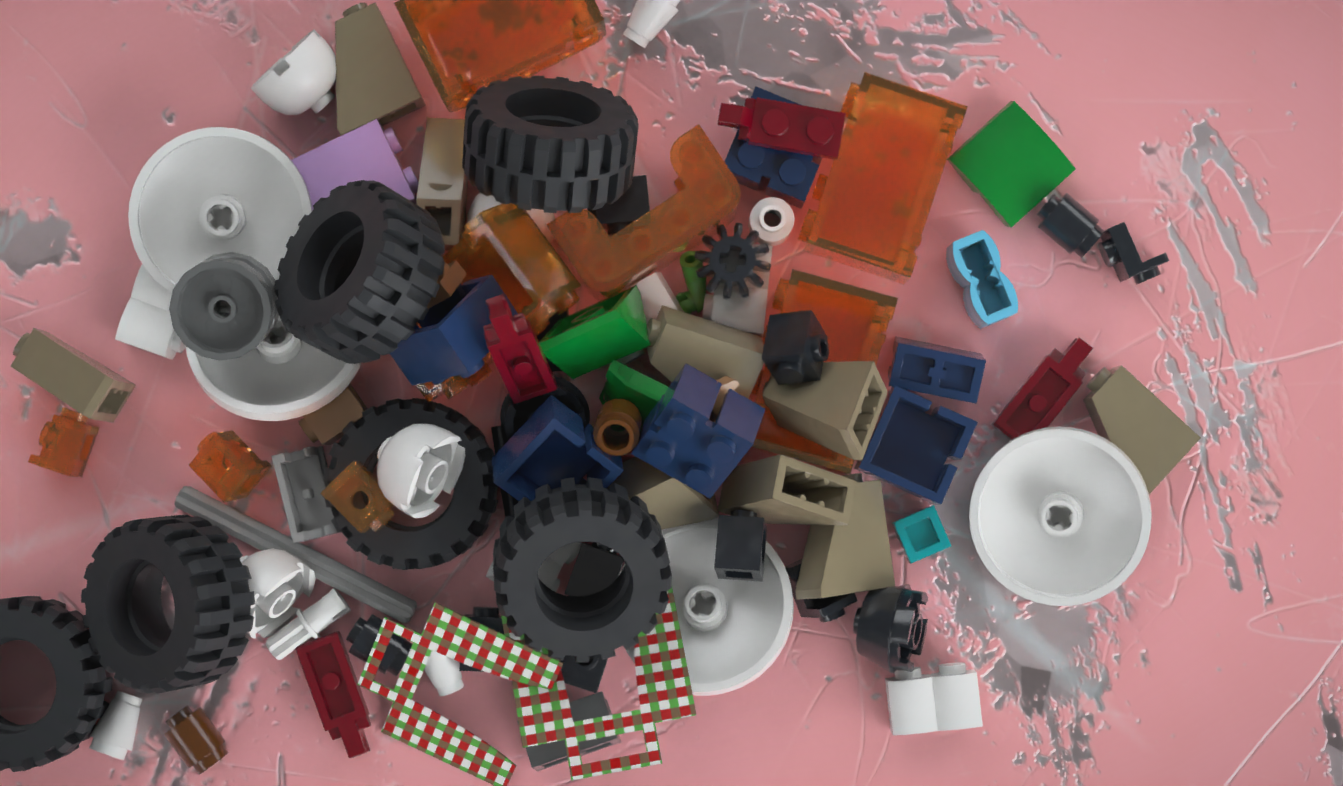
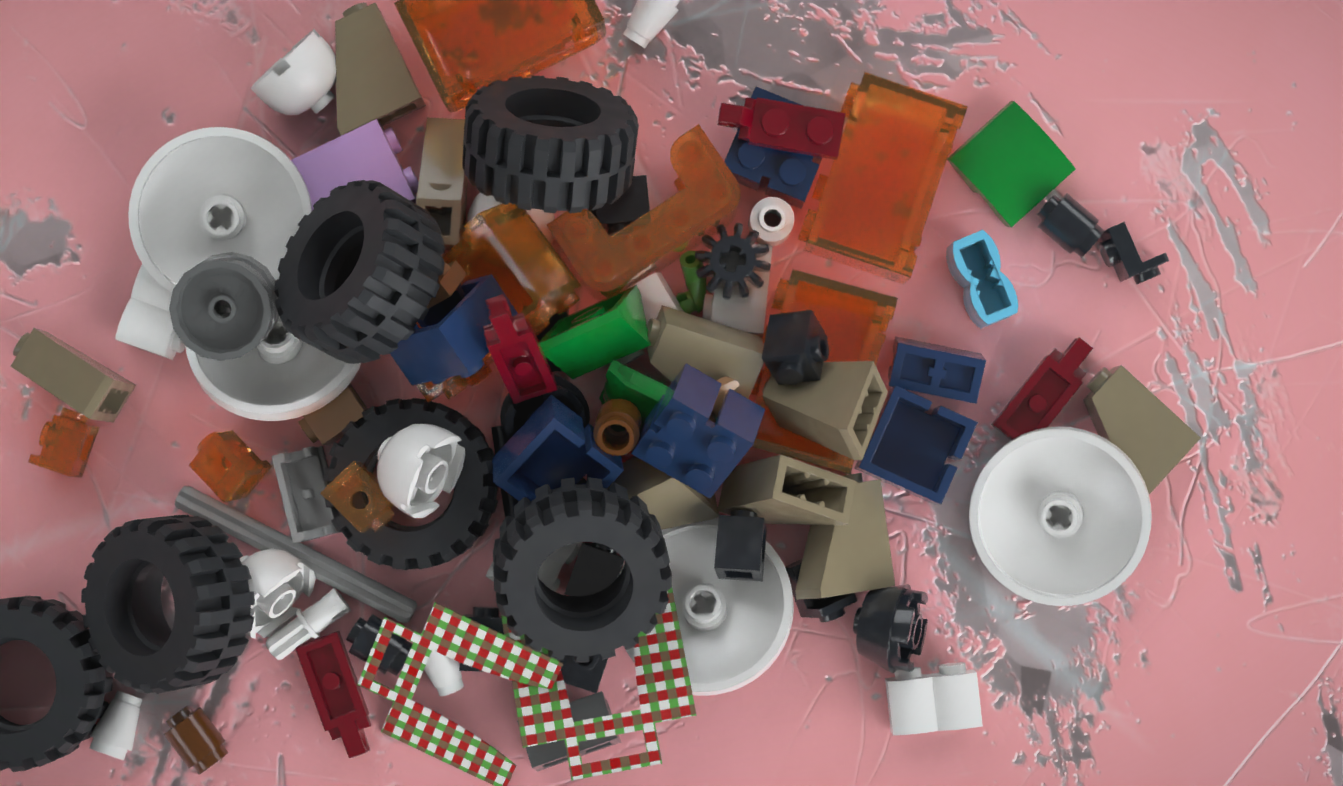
(921, 534): teal plate -> none

